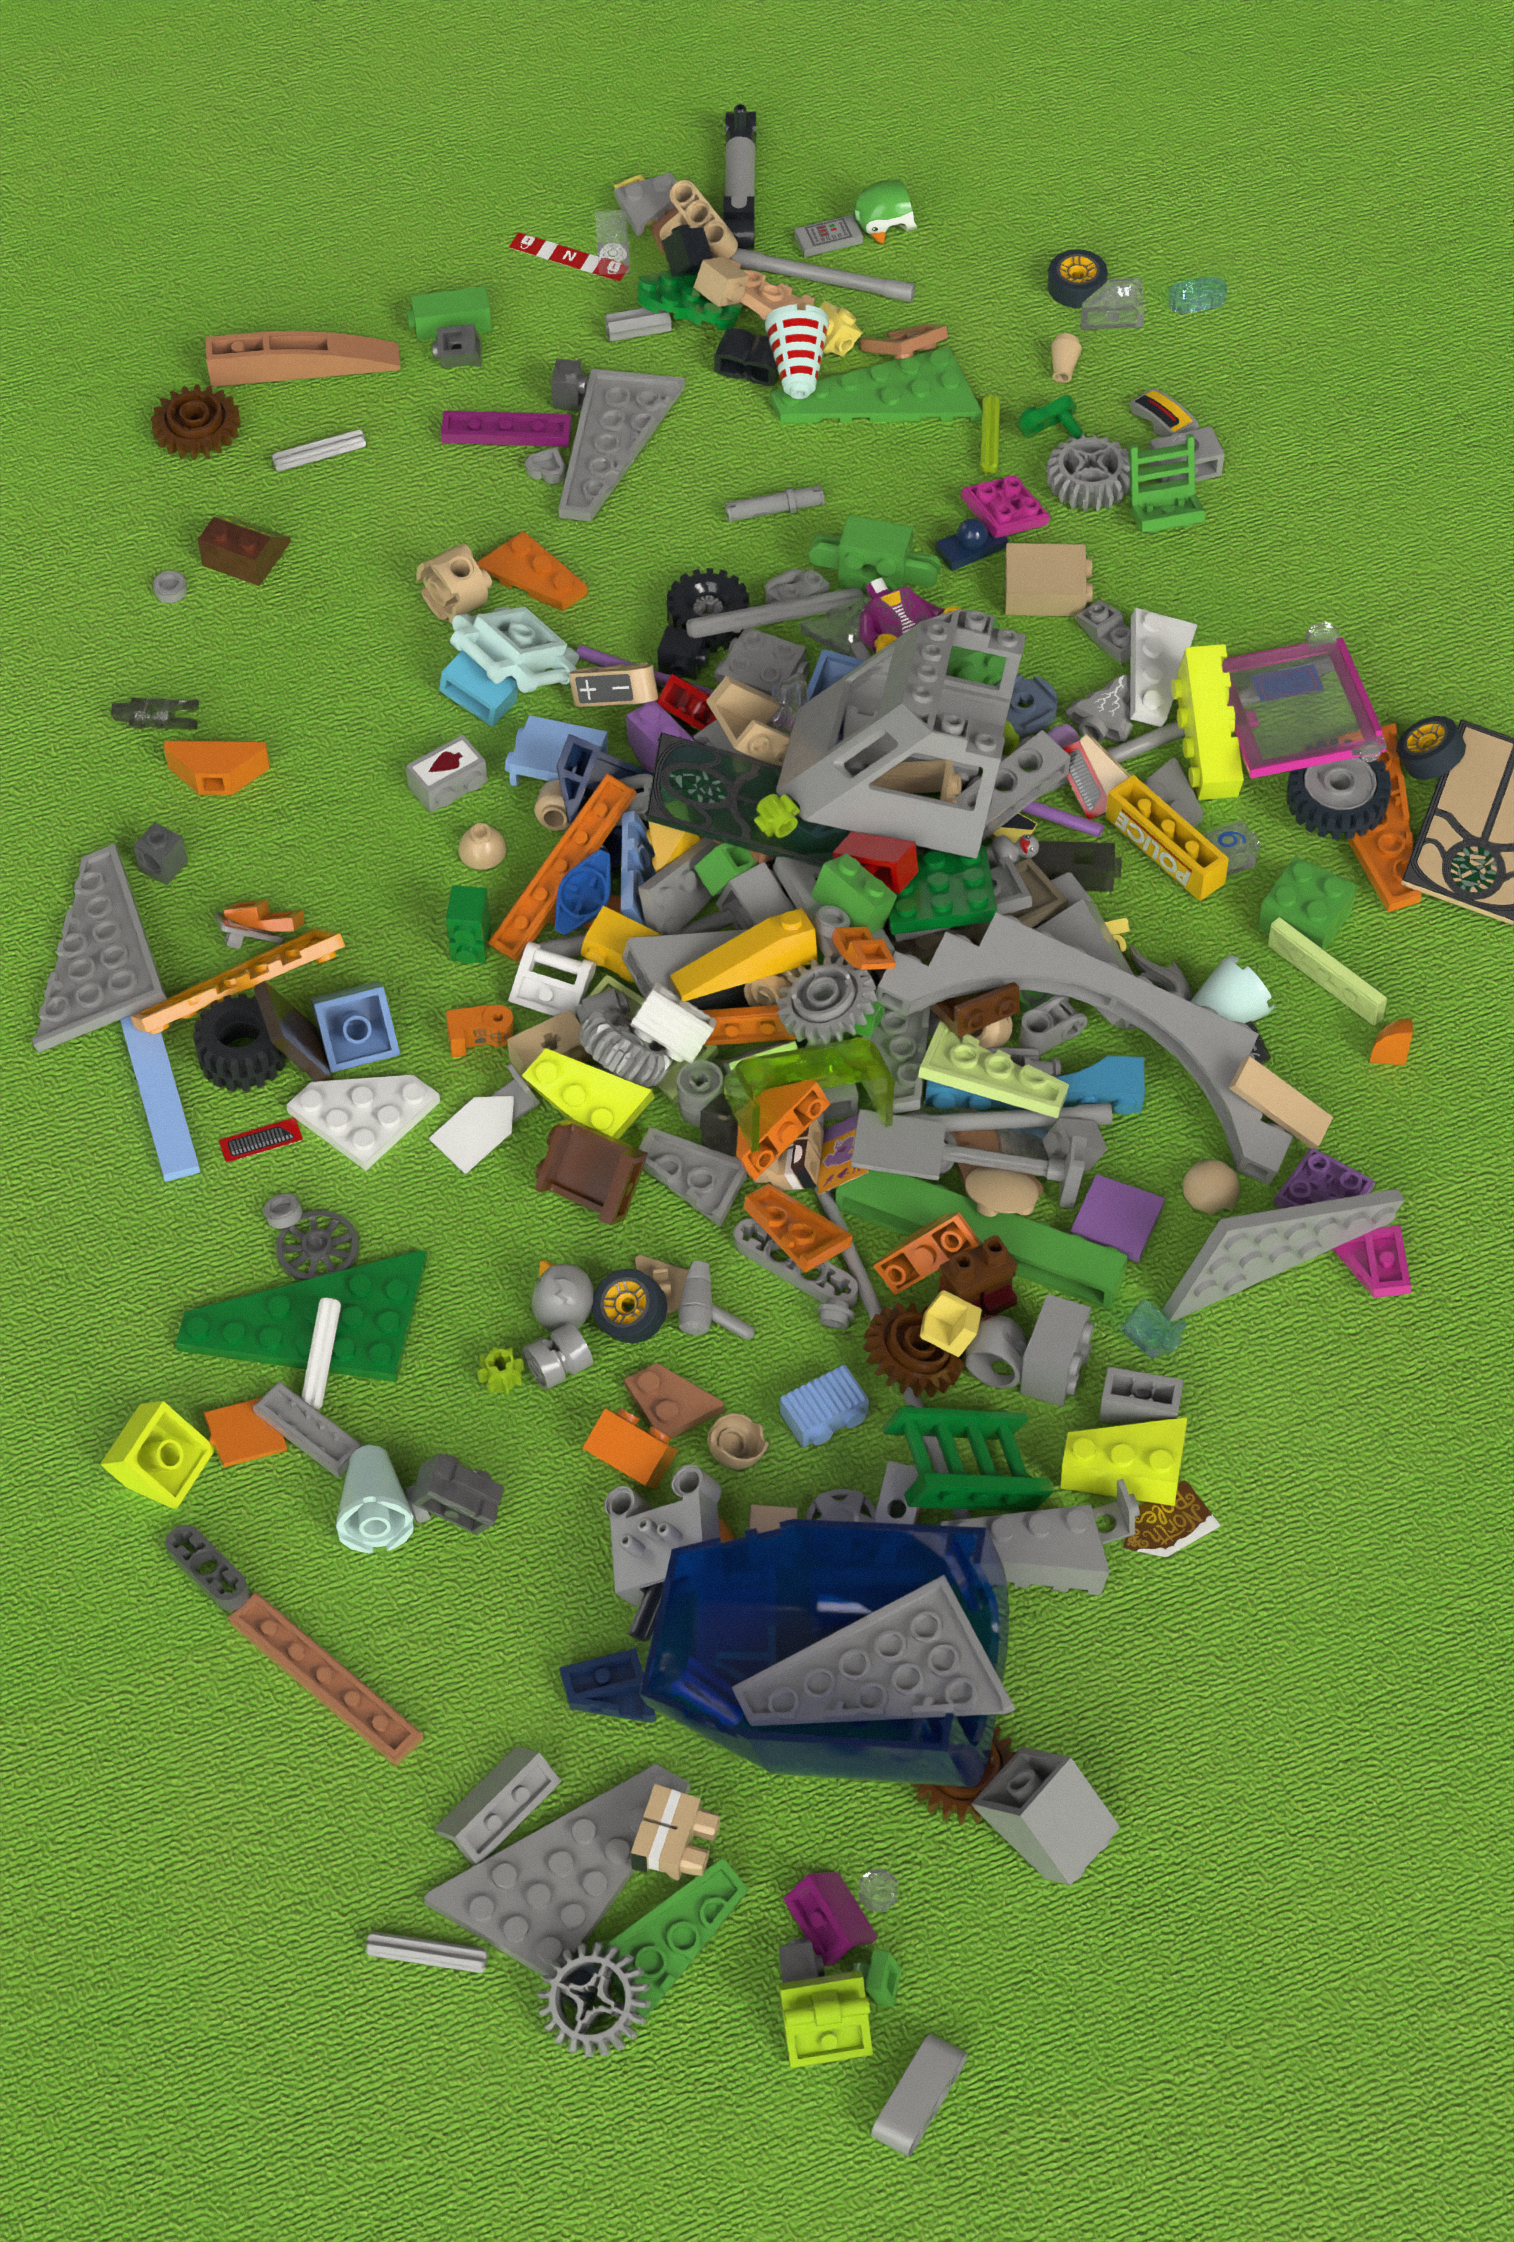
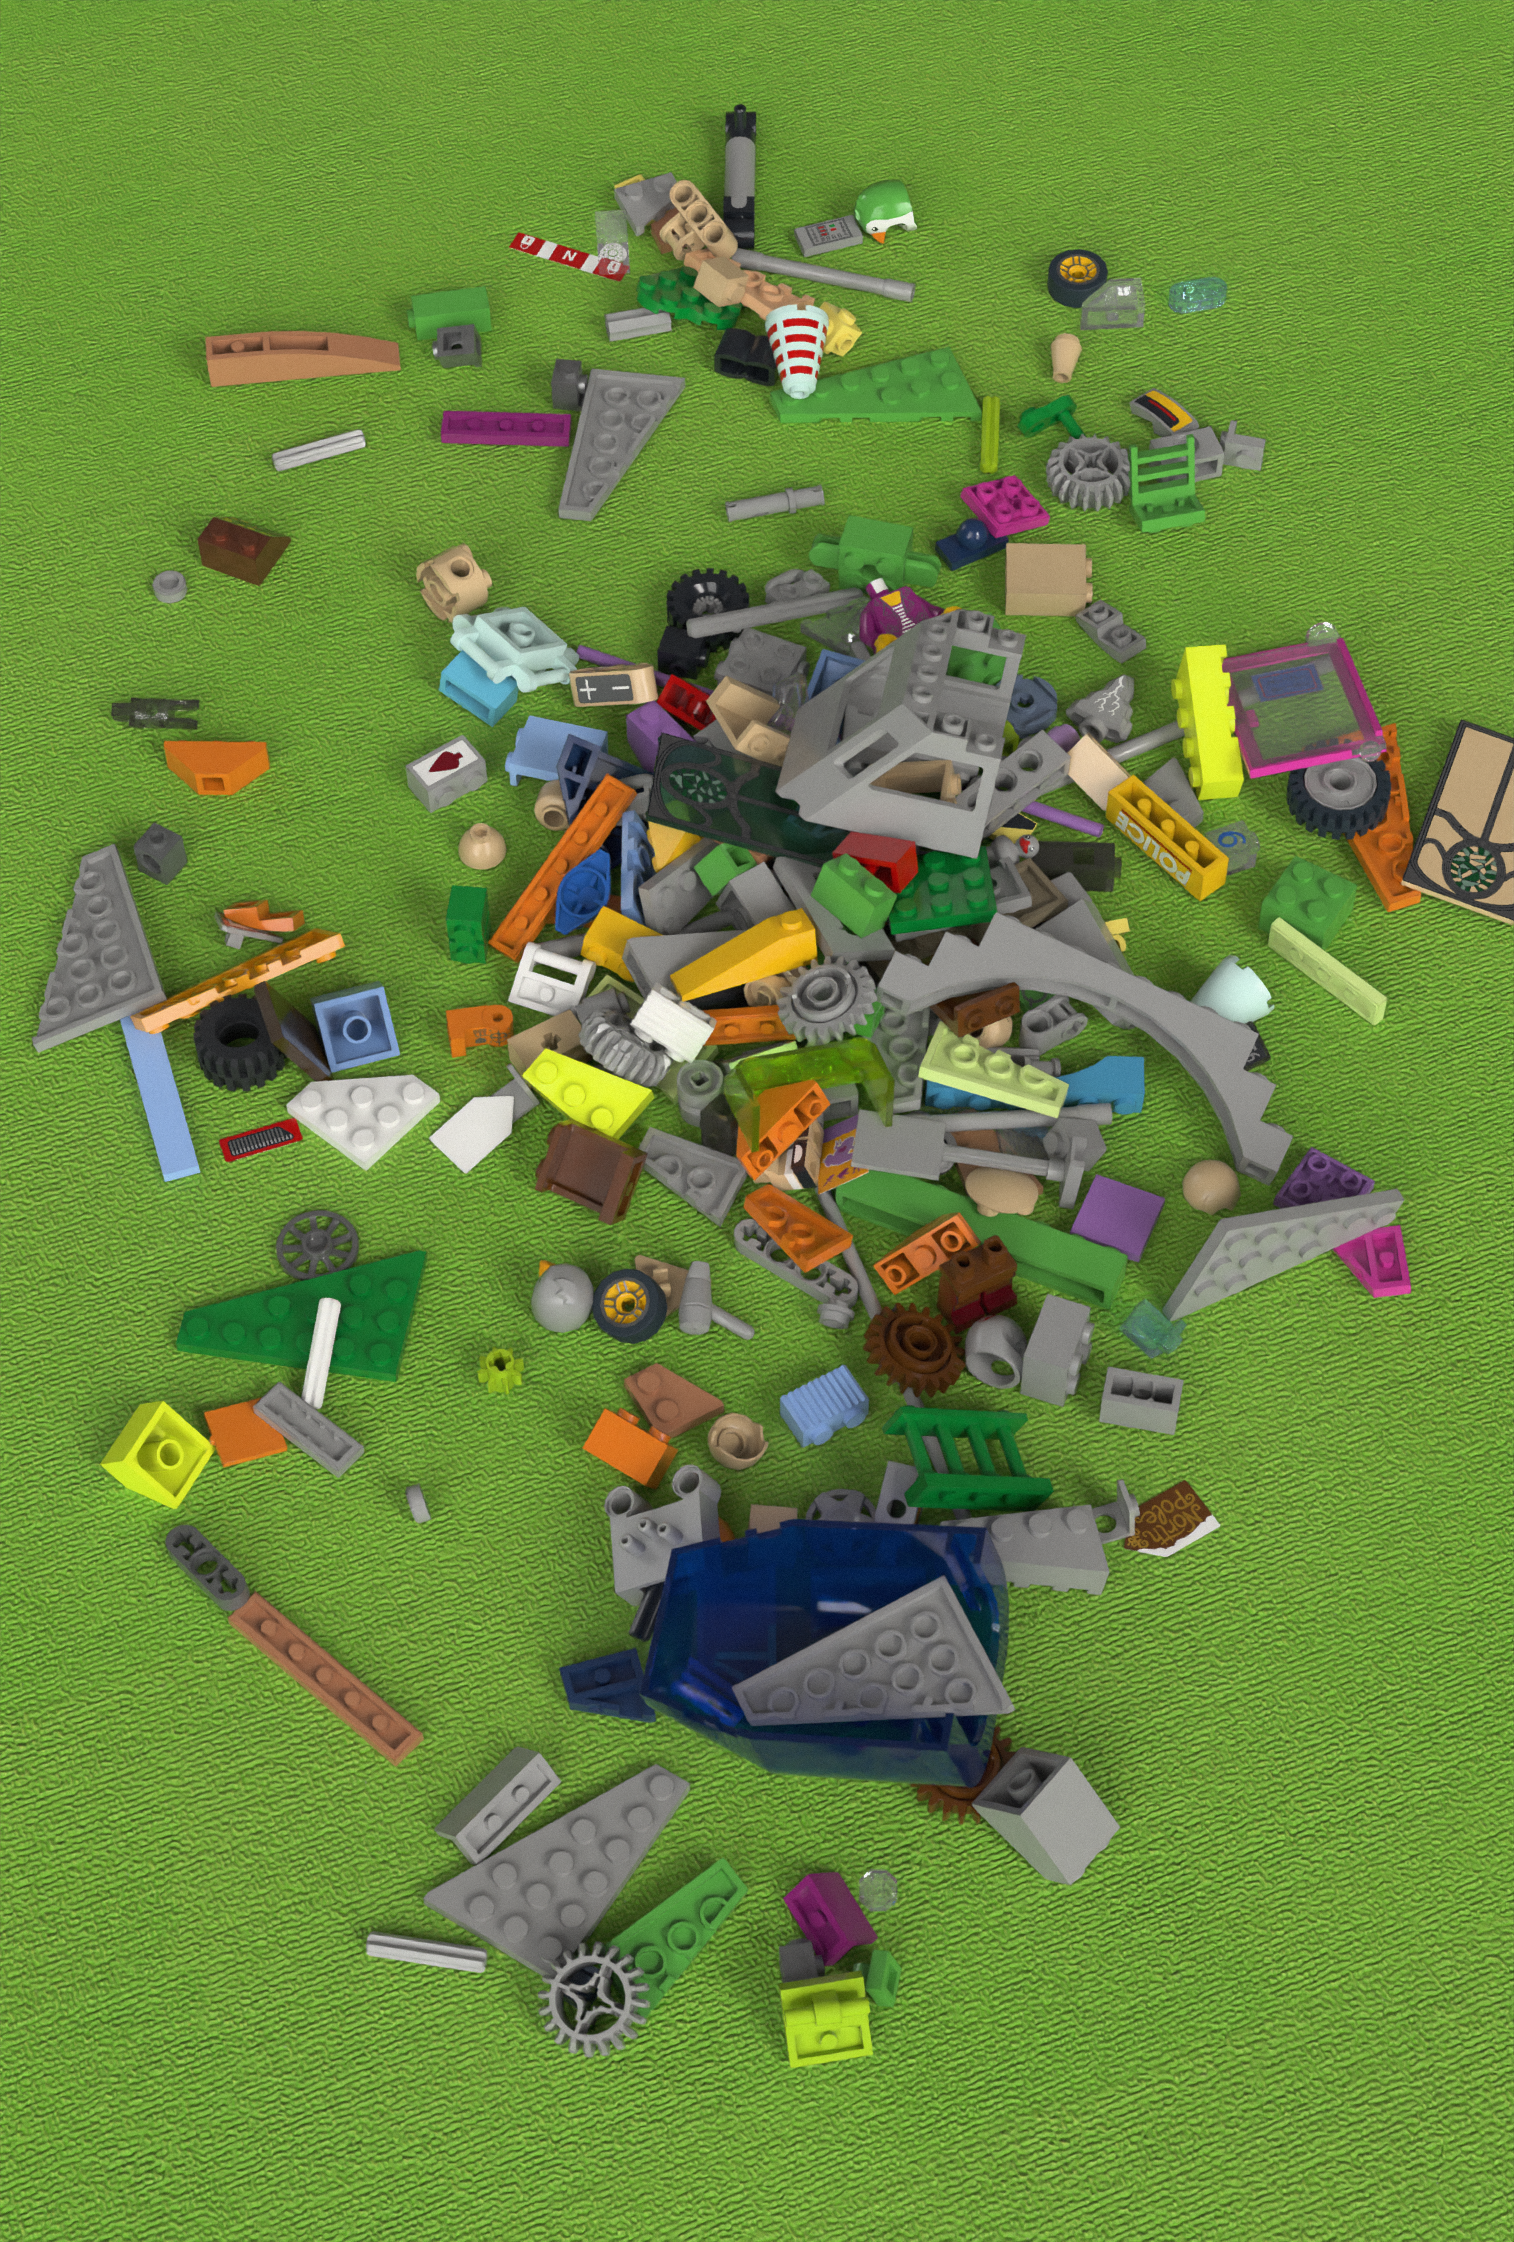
(195, 422): reddish brown gear -> none
(283, 1211): light grey tile -> none
(373, 1503): light aqua cone -> none
(457, 1493): flat silver brick -> none
(535, 570): orange wing -> none
(546, 466): light grey tile -> none
(555, 1357): light grey wheel -> none
(668, 1832): tan hips -> none
(686, 250): black brick -> none
(776, 815): lime gear -> none
(829, 918): light grey tile -> none
(861, 949): orange slope -> none
(905, 341): nougat wing -> none
(919, 2094): light grey beam -> none
(950, 1323): light yellow panel -> none
(1085, 782): sticker -> none
(1140, 1454): neon yellow wedge -> none
(1155, 660): white wing -> none
(1169, 978): light grey piece -> none
(1242, 450): none -> light grey bracket
(1280, 1102): tan tile -> none
(1393, 1043): orange brick -> none
(1431, 747): black wheel -> none

